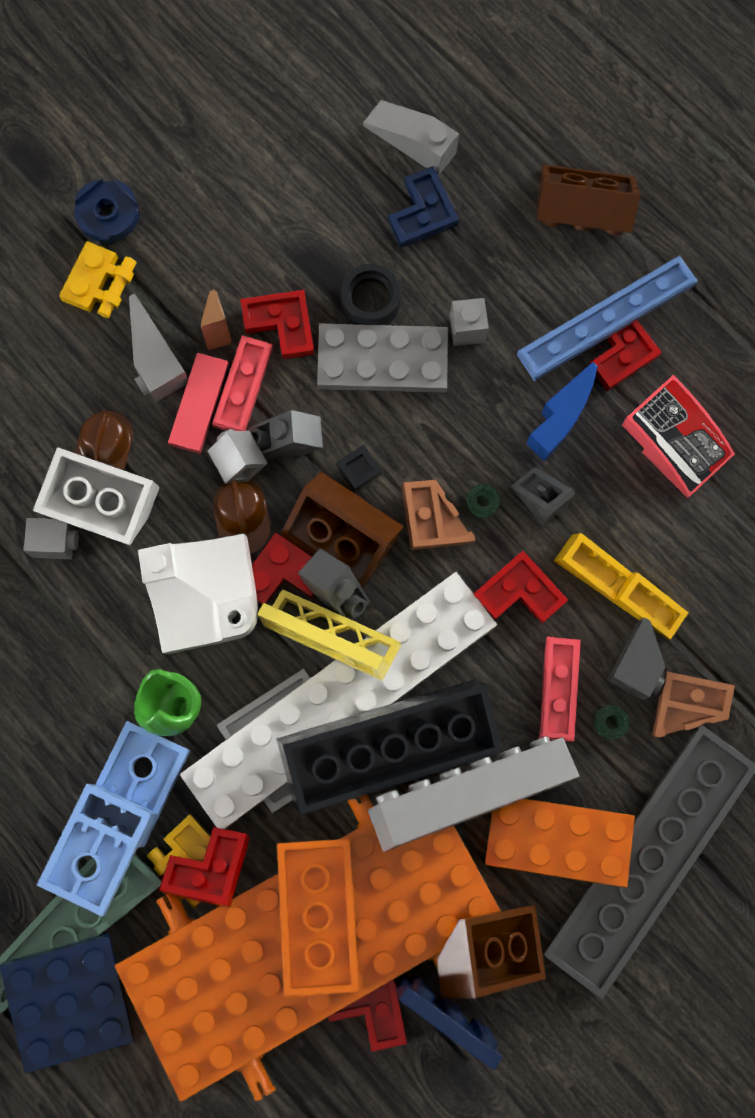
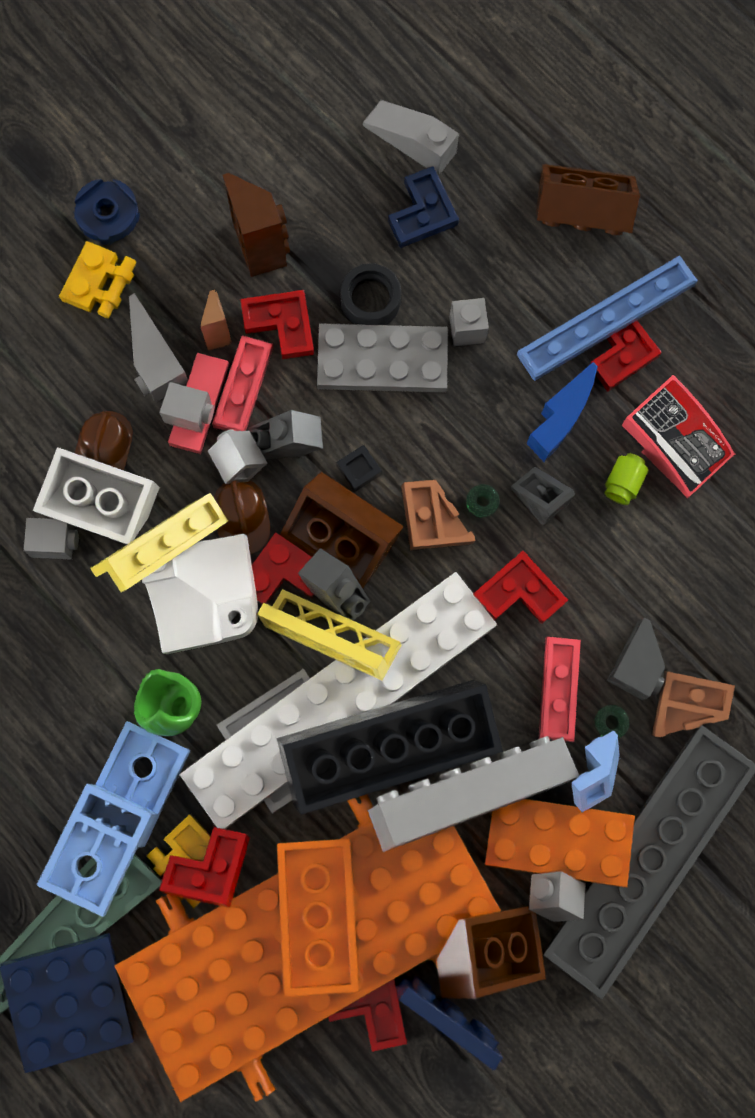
(162, 543): none -> light yellow fence
(186, 407): none -> light grey brick
(257, 225): none -> reddish brown slope
(557, 896): none -> light grey brick
(602, 762): none -> light blue slope
(620, 585): yellow slope -> none
(626, 478): none -> lime brick

